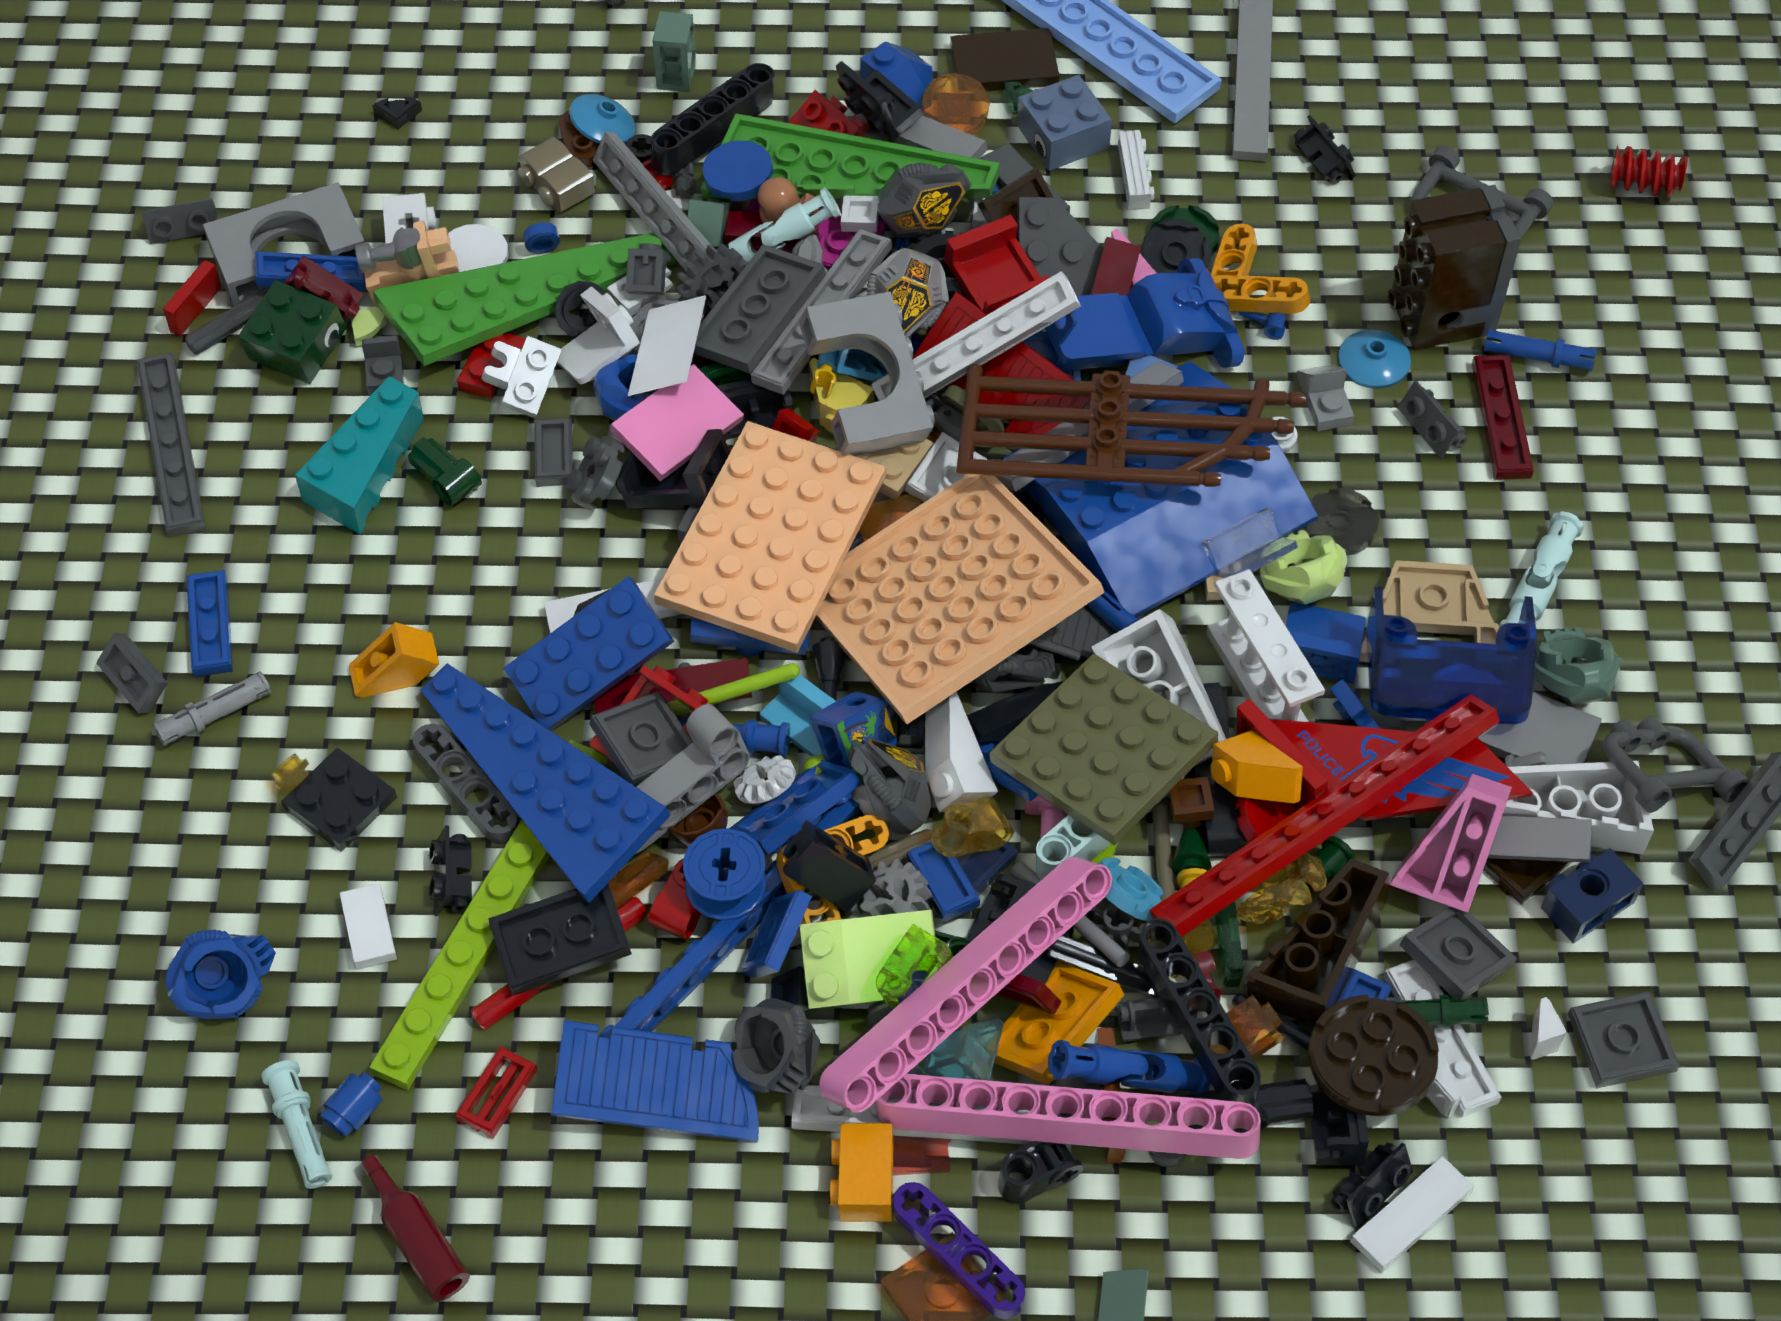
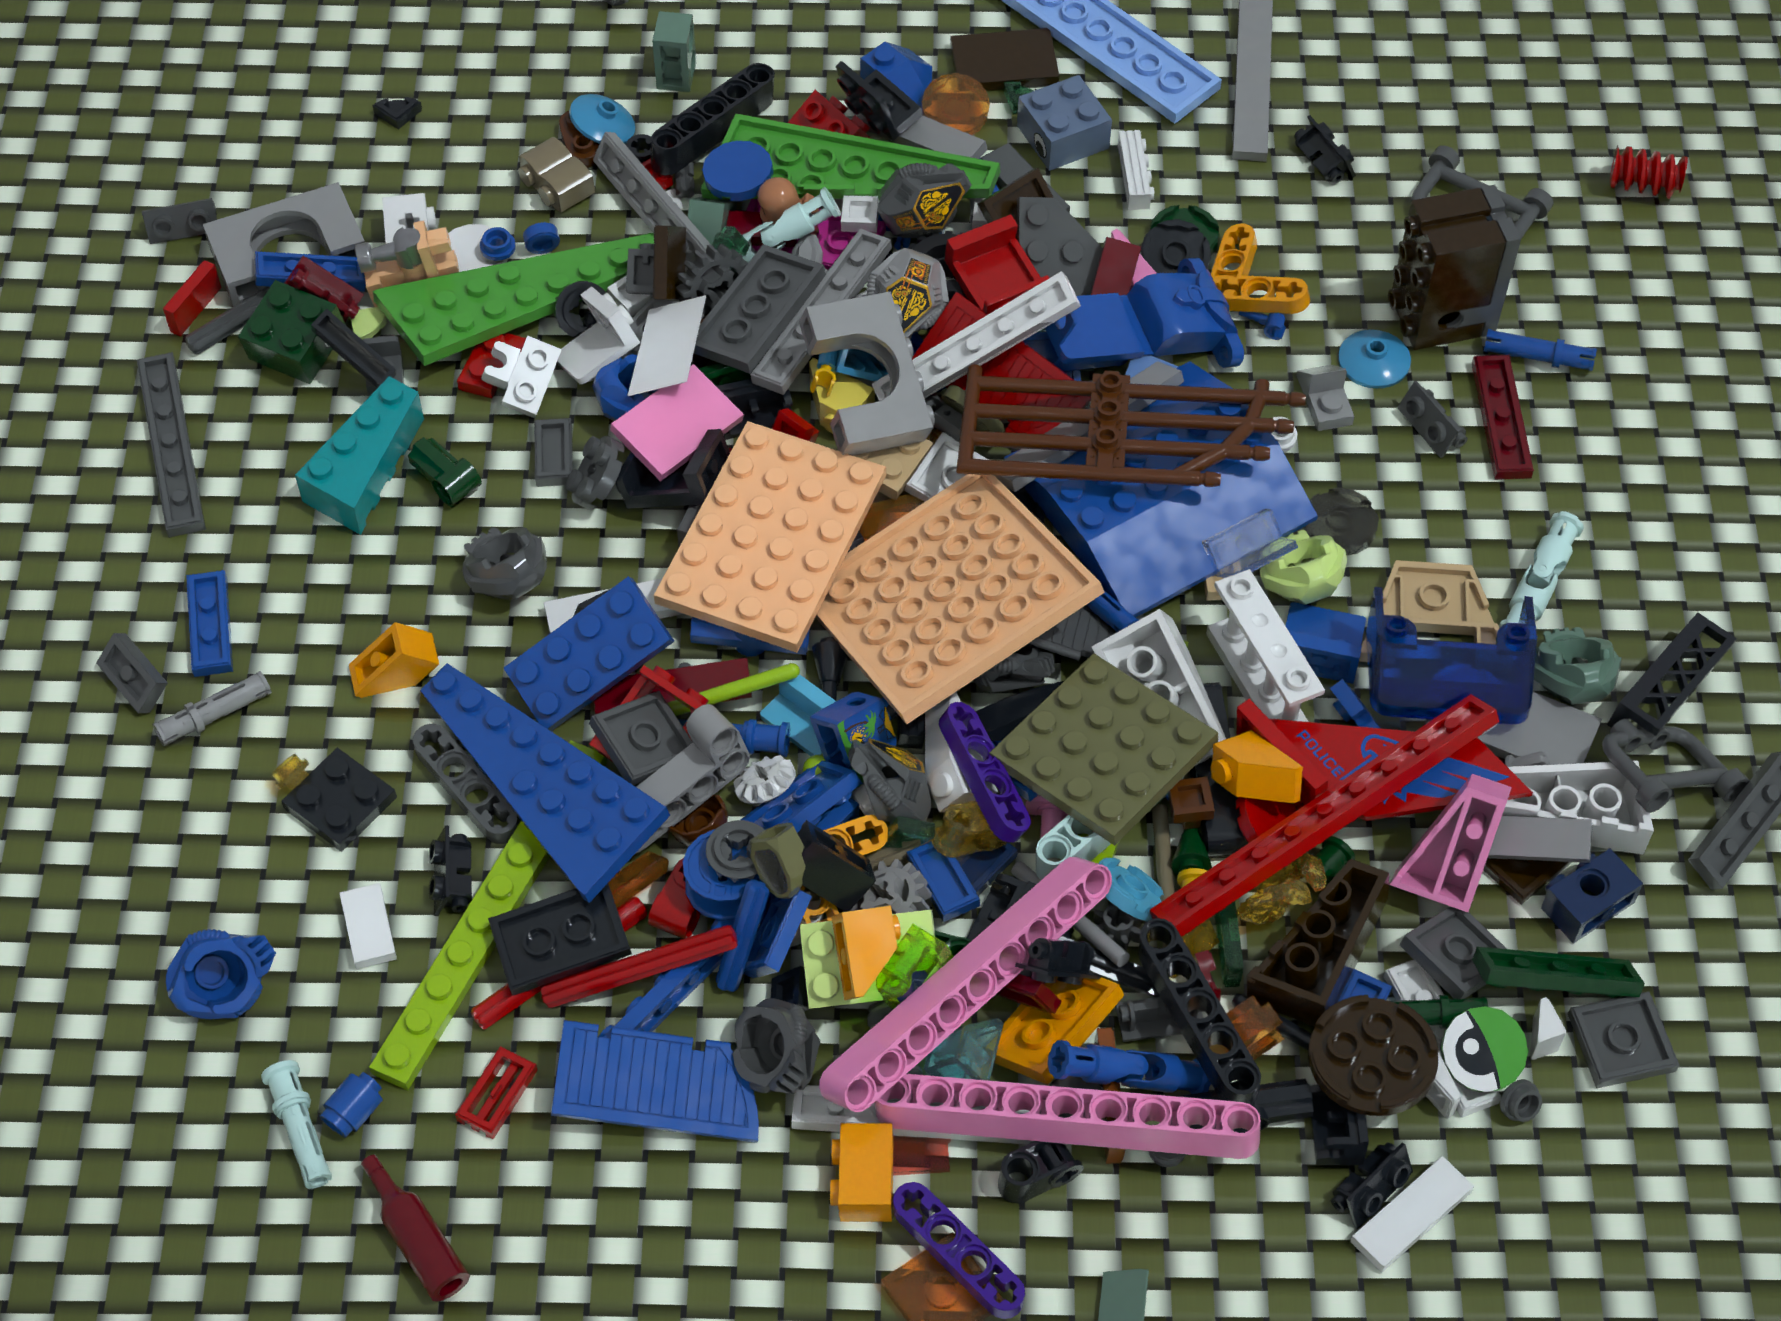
(352, 348): none -> black piece
(497, 244): none -> blue plate
(502, 575): none -> dark grey helmet
(639, 966): none -> red axle
(668, 260): none -> dark brown tile
(719, 853): none -> dark grey gear
(732, 239): none -> clear green tile
(745, 927): none -> blue axle
(779, 859): none -> olive rock
(864, 946): none -> light orange slope
(909, 829): none -> clear green tile
(1003, 812): none -> dark purple beam
(1061, 960): none -> black hinge
(1484, 1049): none -> tile
(1521, 1101): none -> dark grey plate
(1557, 972): none -> dark green plate
(1669, 668): none -> black fence

